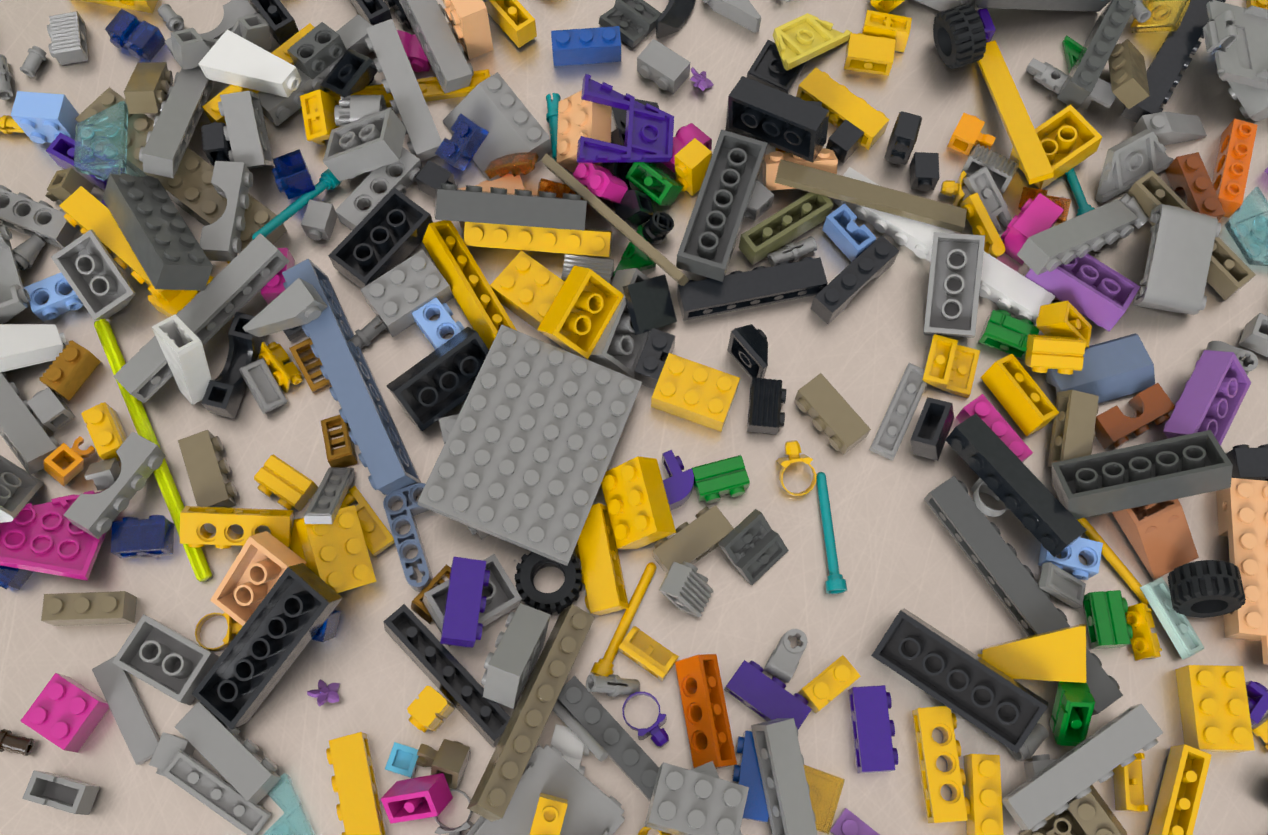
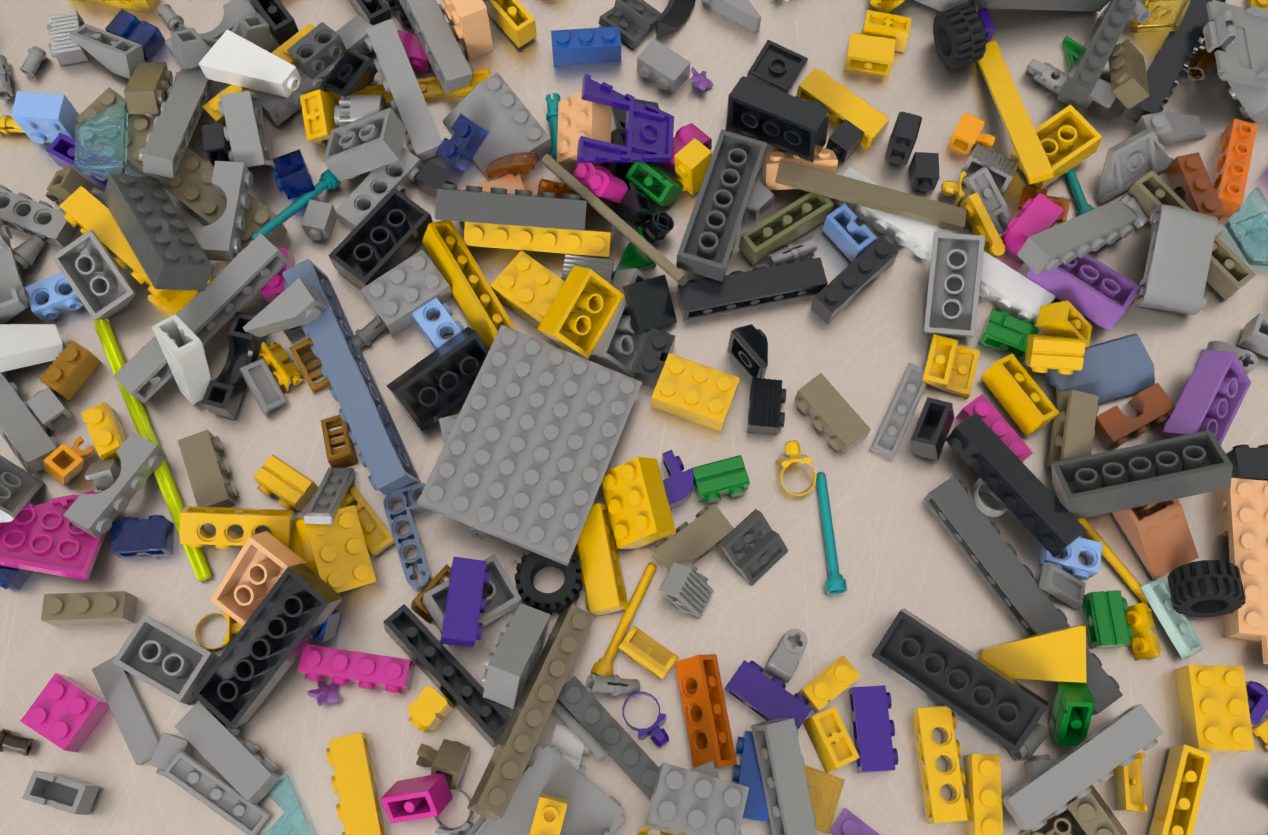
(109, 49): none -> light grey slope
(356, 667): none -> dark pink brick
(402, 760): medium azure plate -> none
(806, 39): light yellow wing -> none
(830, 739): none -> yellow hinge
(1201, 63): none -> dark brown piece

